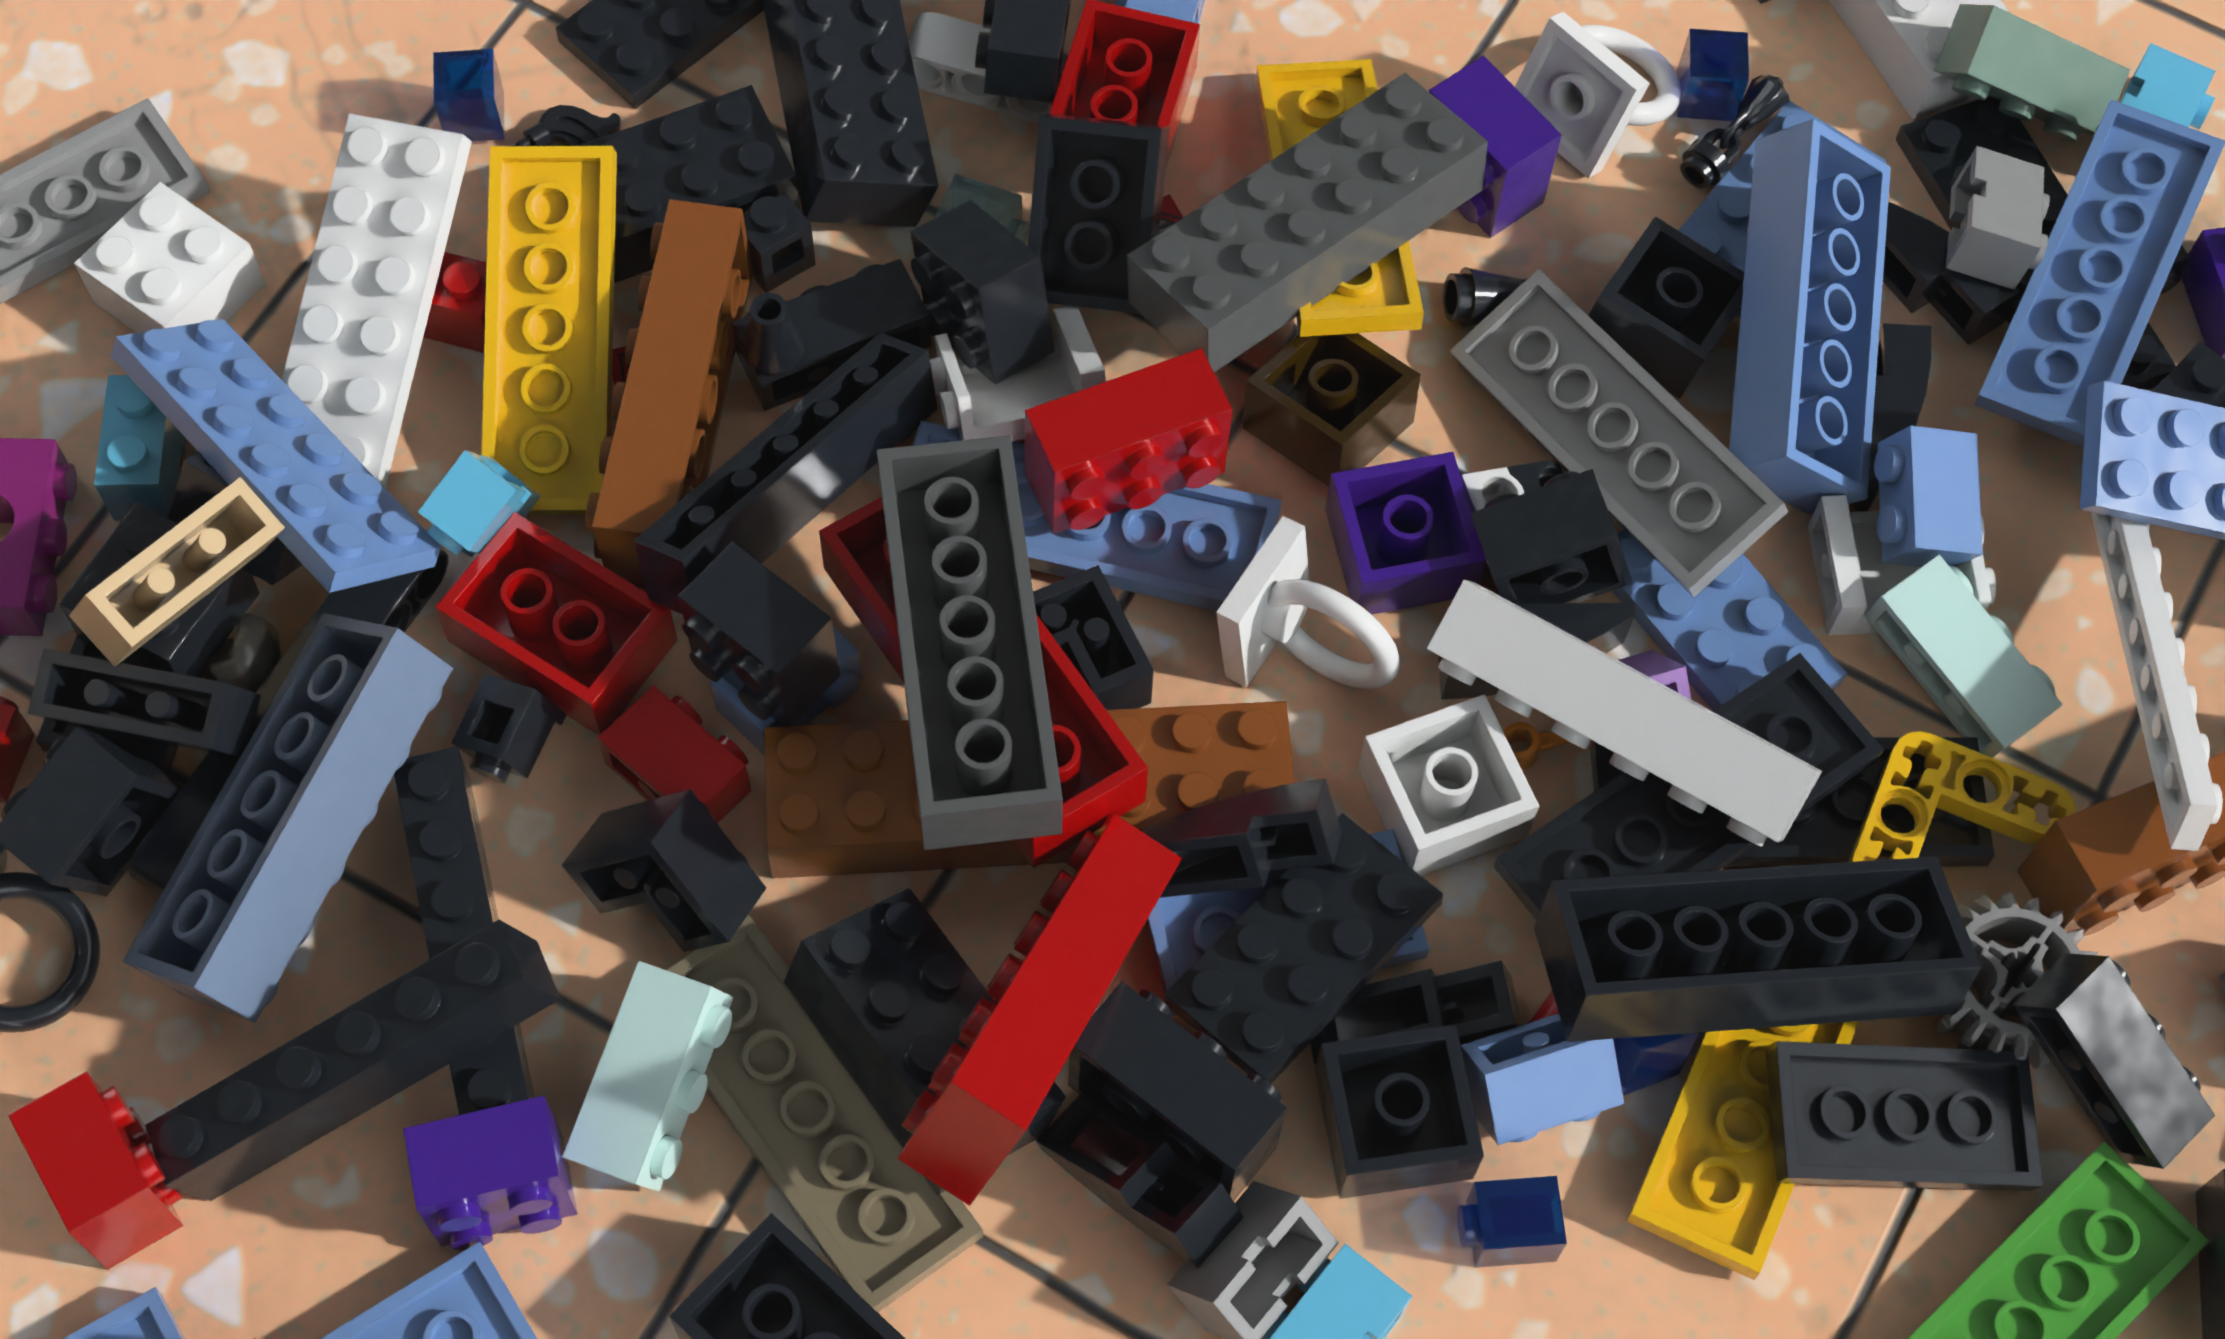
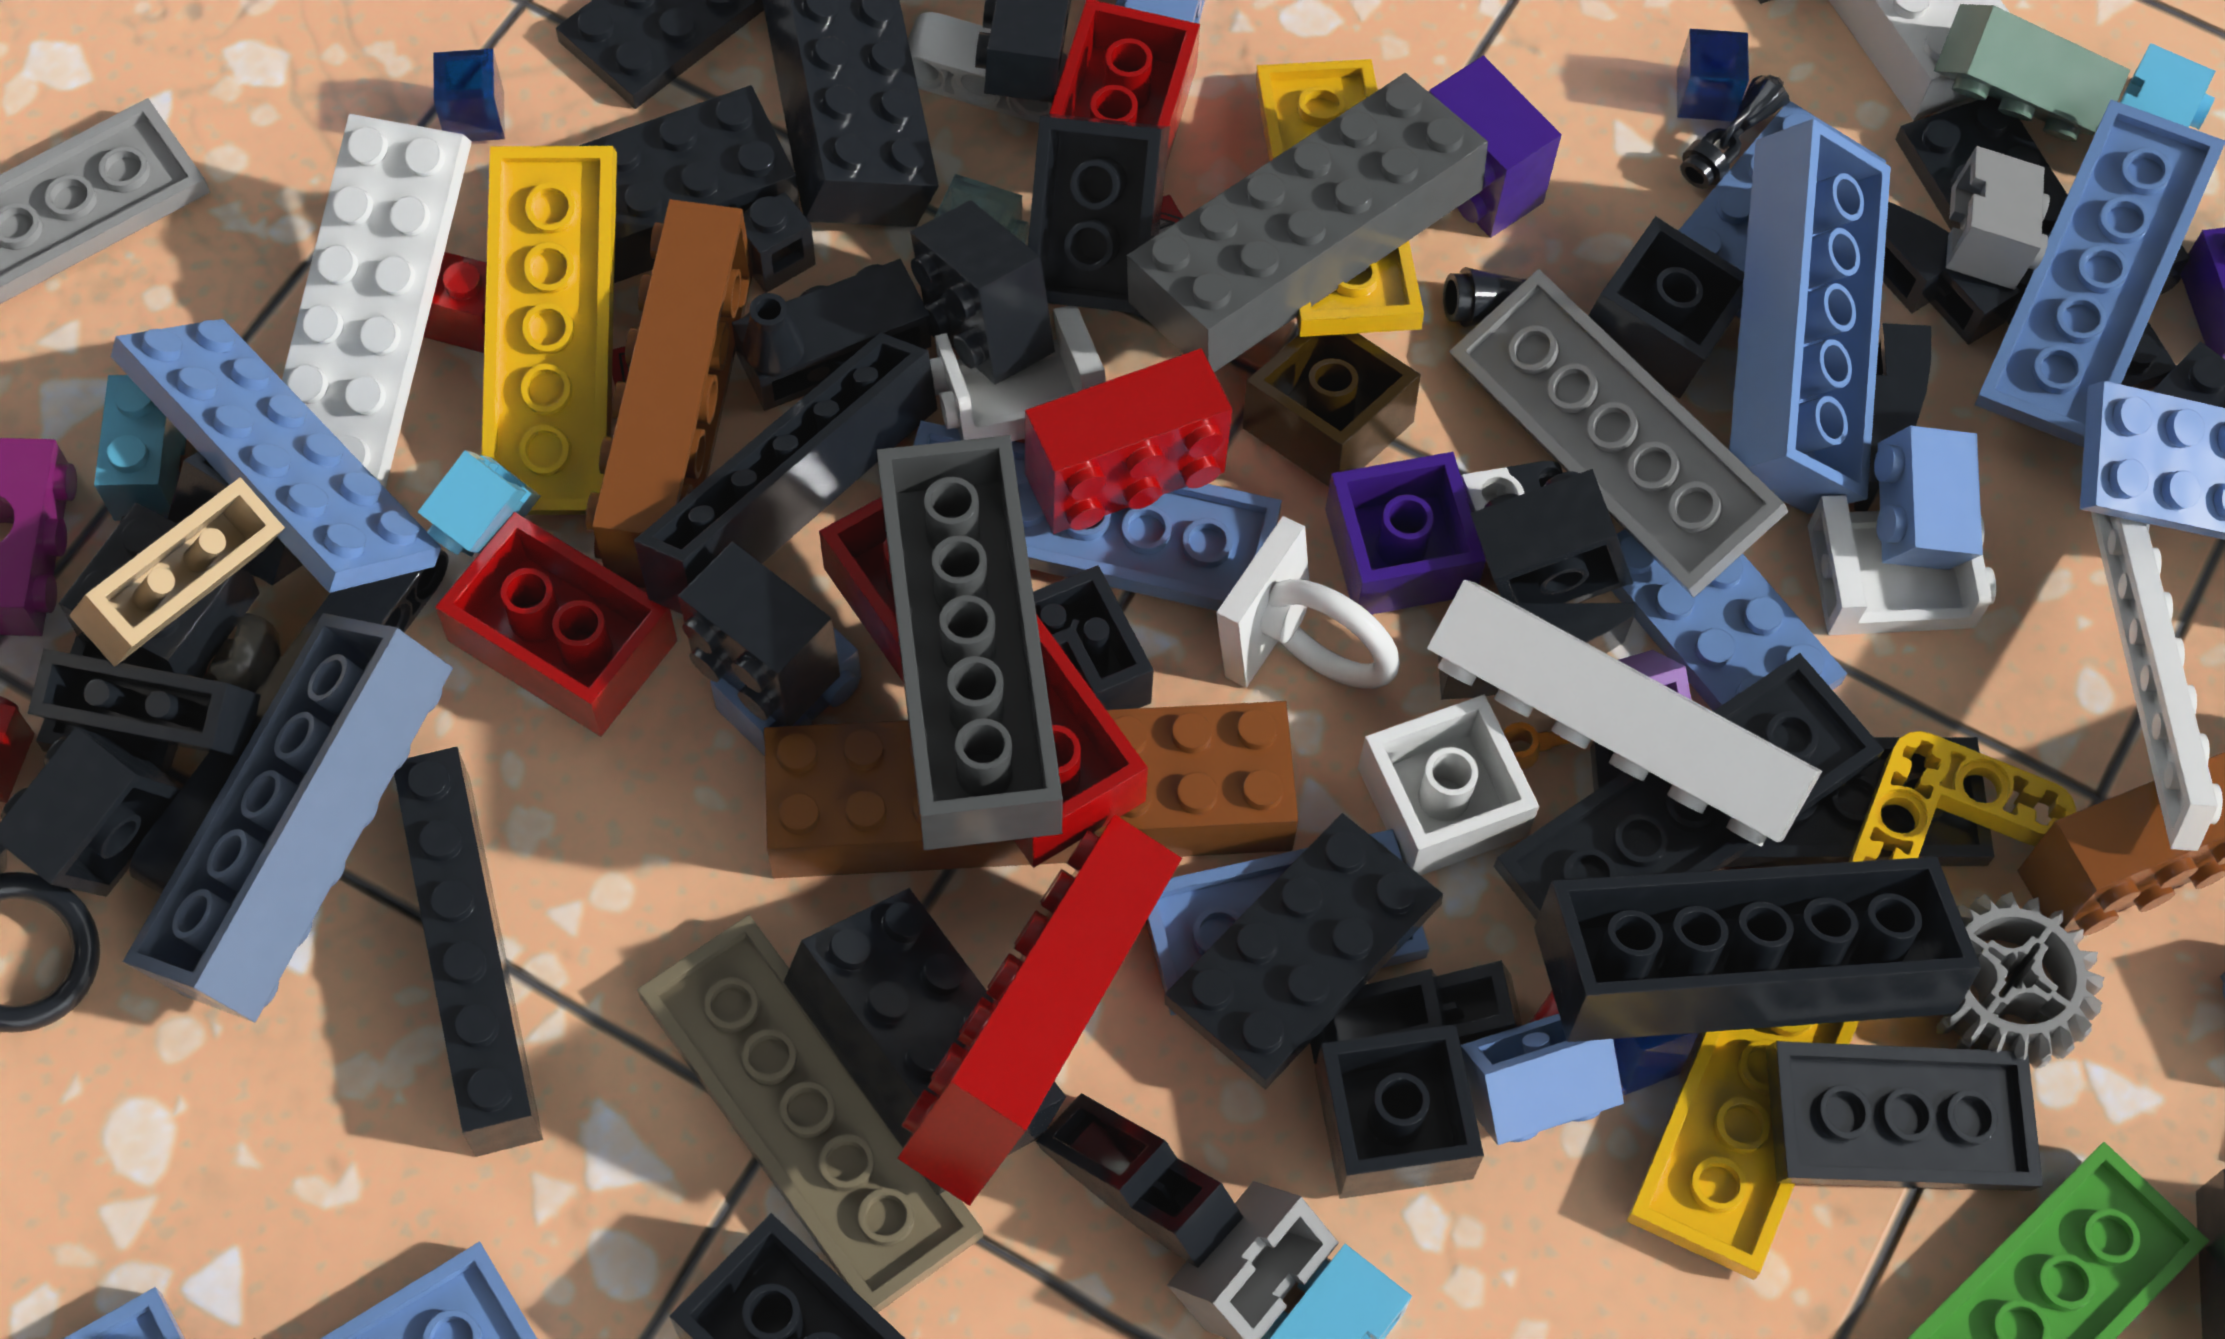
(98, 1168): red brick -> none
(169, 266): white brick -> none
(352, 1061): black brick -> none
(490, 1173): dark purple brick -> none
(506, 728): black brick -> none
(569, 125): black piece -> none
(650, 1077): light aqua brick -> none
(666, 751): red brick -> none
(673, 862): black brick -> none
(1177, 1087): black brick -> none
(1248, 835): black slope -> none
(1513, 1221): clear blue brick -> none
(1592, 91): white tile -> none
(1963, 657): light aqua brick -> none
(2115, 1059): brick -> none

